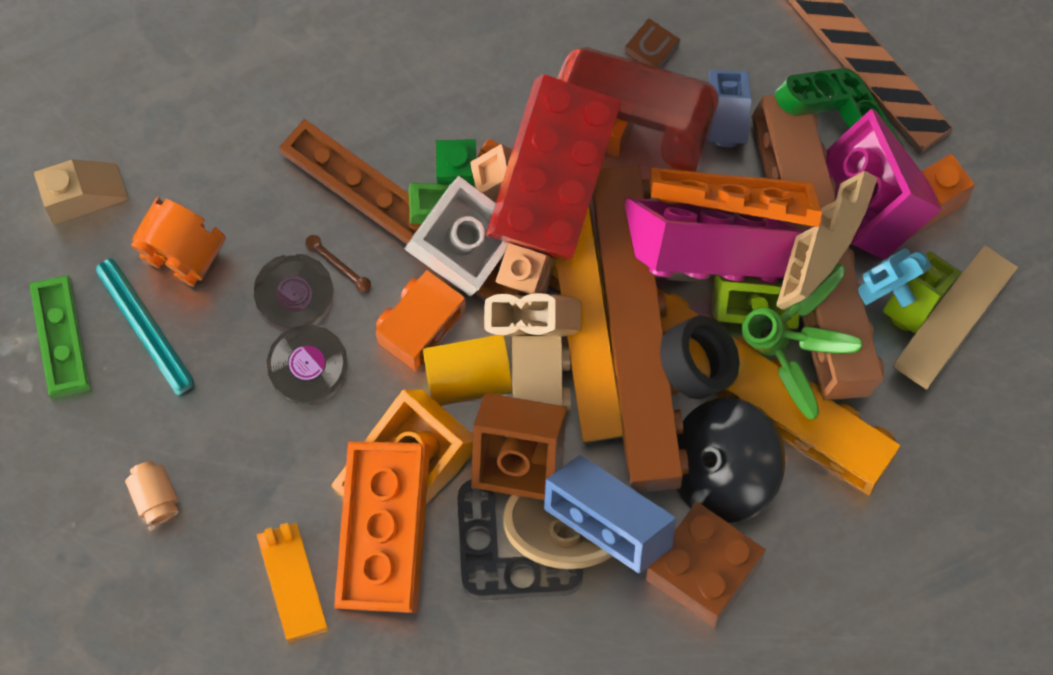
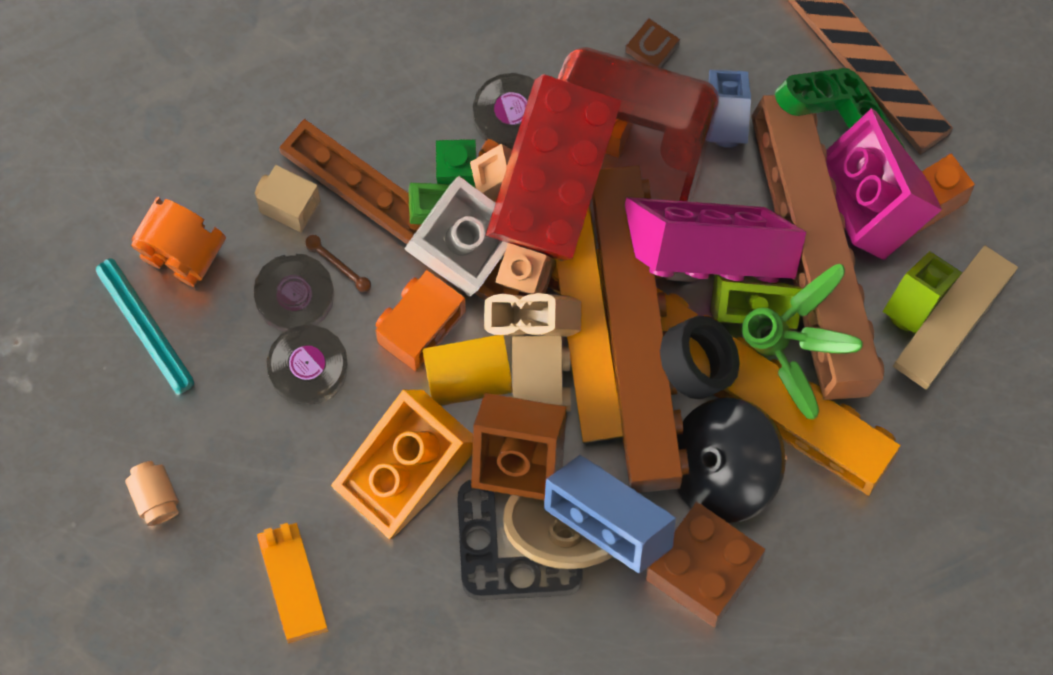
(60, 337): bright green tile -> none
(79, 188): tan slope -> none
(287, 198): none -> tan brick
(382, 527): orange tile -> none
(501, 106): none -> clear smoke tile
(740, 194): orange wing -> none
(821, 247): tan slope -> none
(893, 276): medium azure piece -> none

